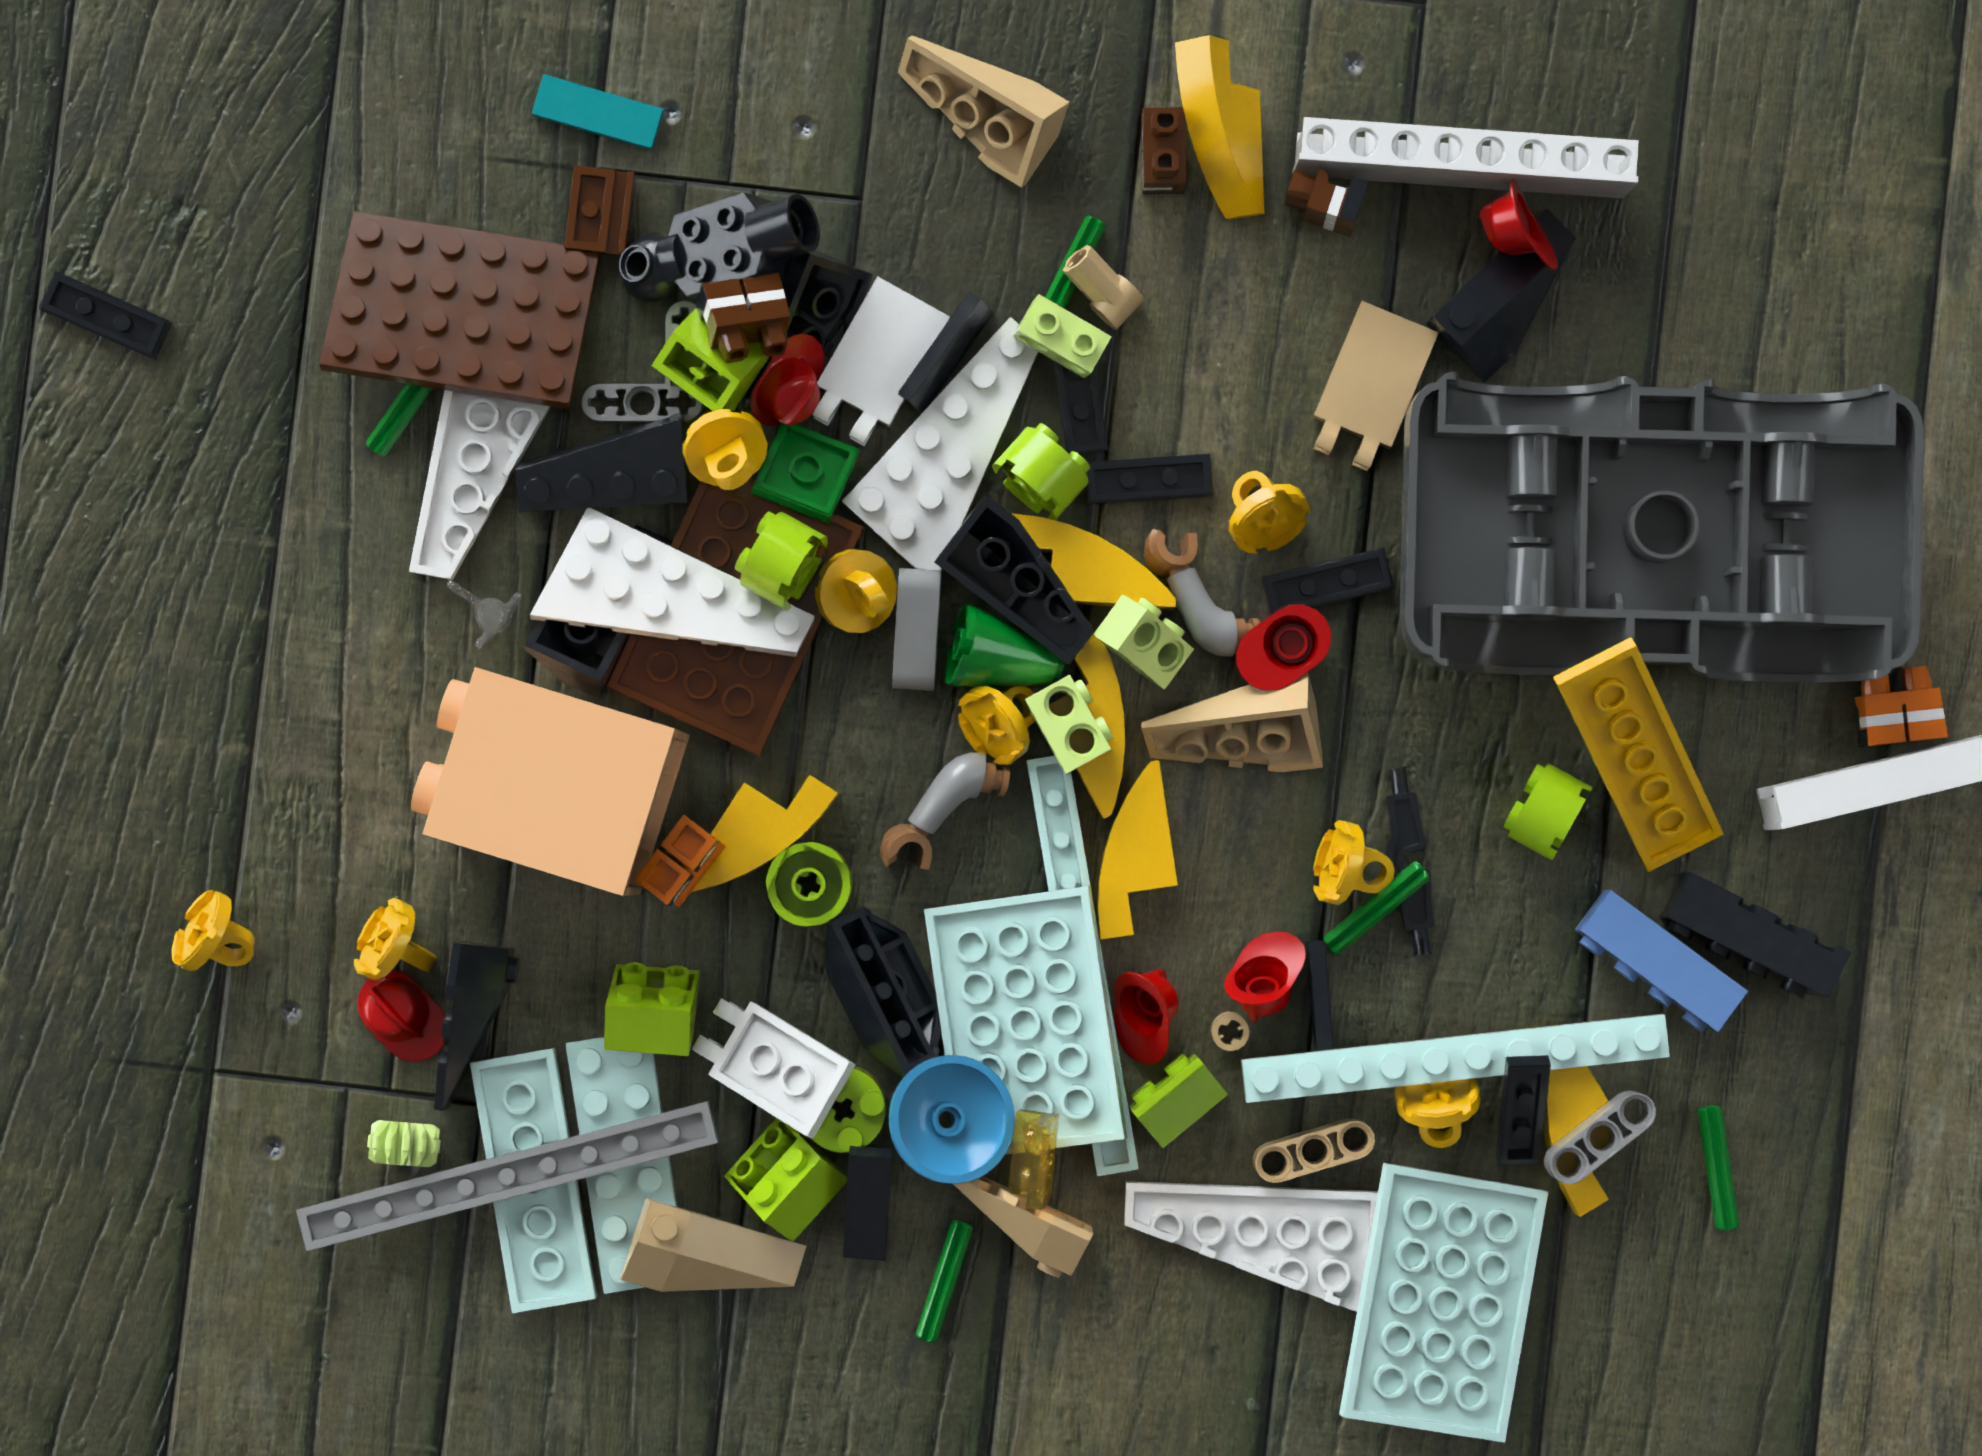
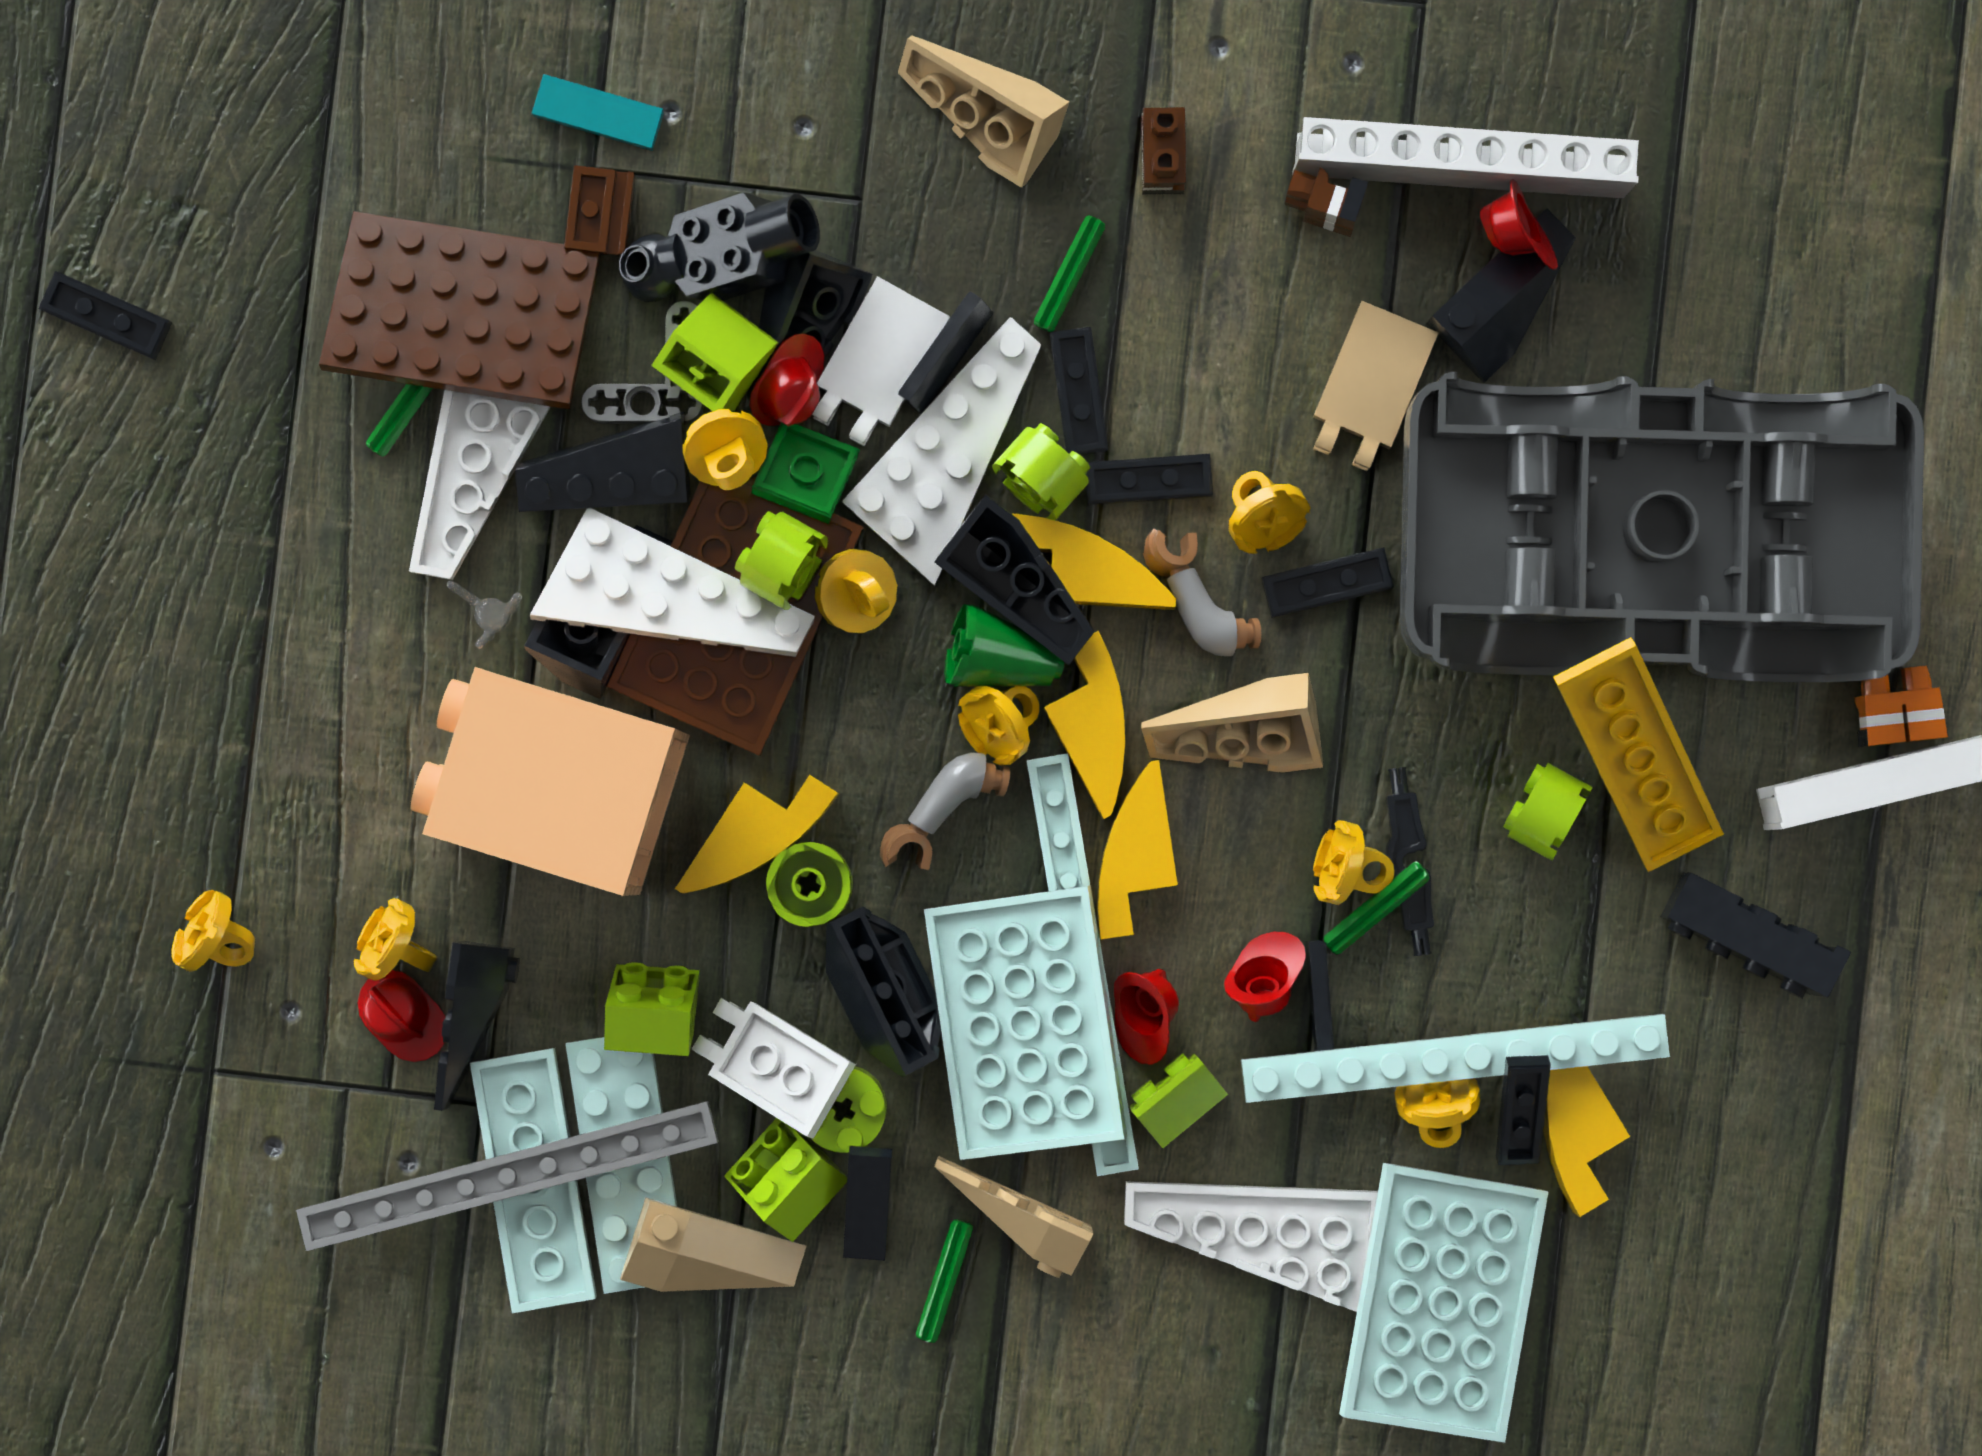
(404, 1143): yellowish green gear -> none
(679, 869): orange hips -> none
(745, 315): reddish brown hips -> none
(916, 629): light grey beam -> none
(979, 1116): dark azure dish -> none
(1033, 1156): clear yellow bracket -> none
(1059, 728): yellowish green brick -> none
(1062, 336): yellowish green brick -> none
(1110, 294): tan piece -> none
(1143, 640): yellowish green brick -> none
(1222, 125): yellow slope -> none
(1224, 1019): tan bush -> none
(1283, 647): red piece -> none
(1333, 1155): tan beam -> none
(1620, 1134): light grey beam -> none
(1660, 961): medium blue brick -> none
(1718, 1167): green axle -> none

